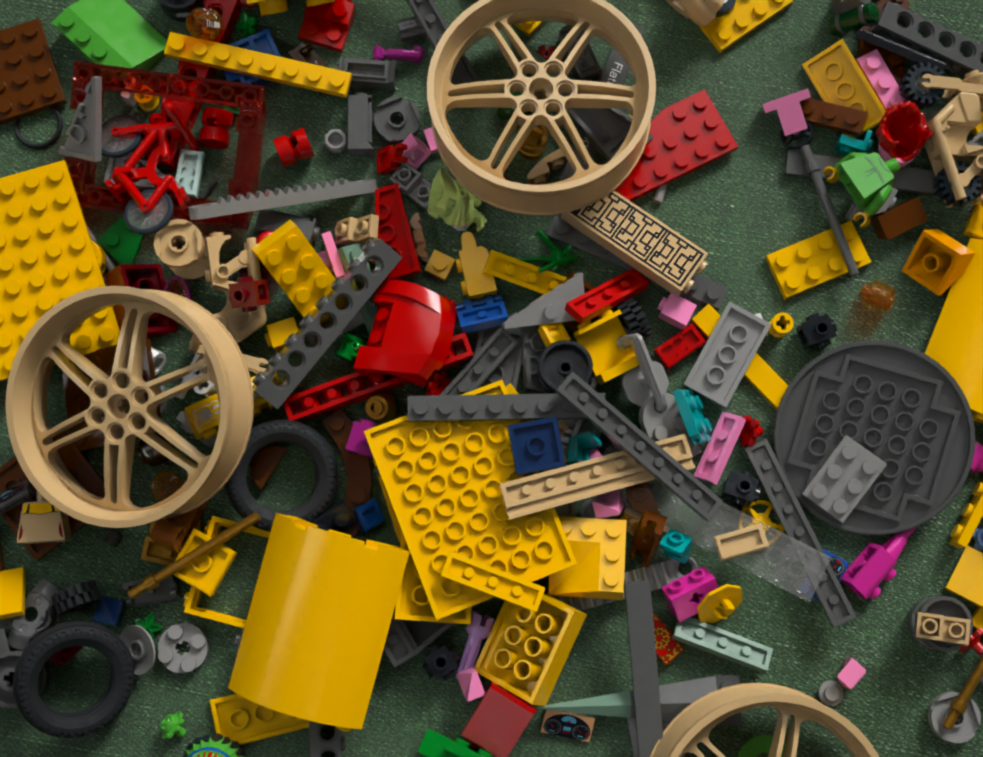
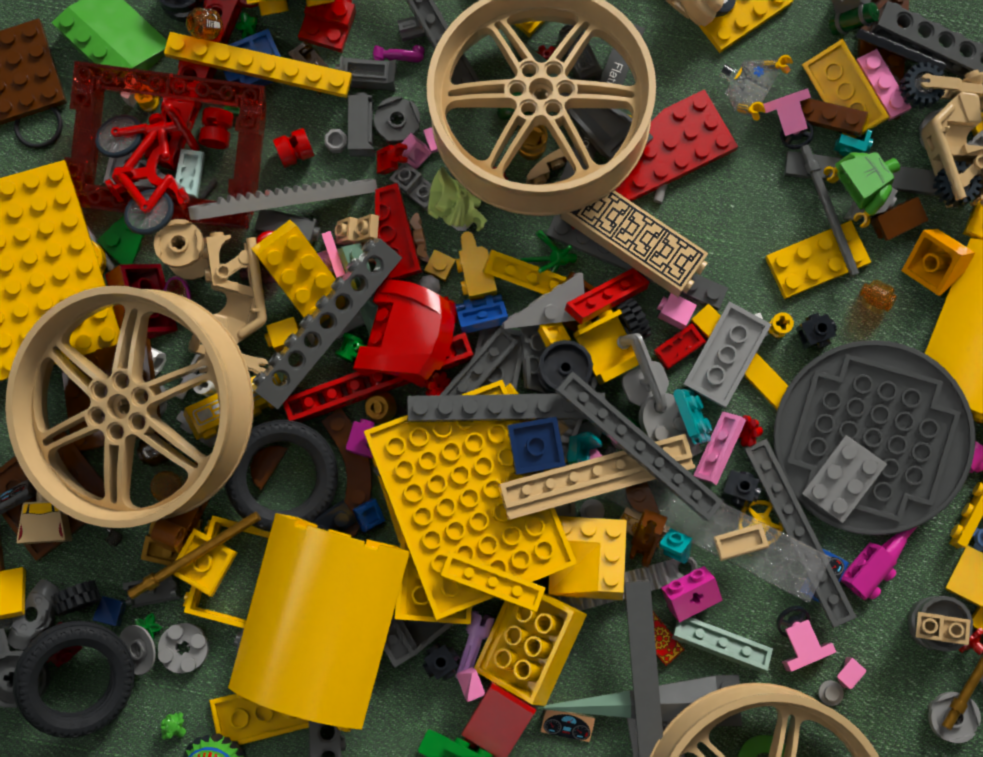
(85, 132): light grey wing -> none
(248, 293): dark red brick -> none
(431, 283): none -> light grey tile
(608, 504): bright pink slope -> none
(719, 603): yellow piece -> none
(752, 83): none -> clear torso
(802, 639): none -> bright pink piece
(902, 133): red hair -> none

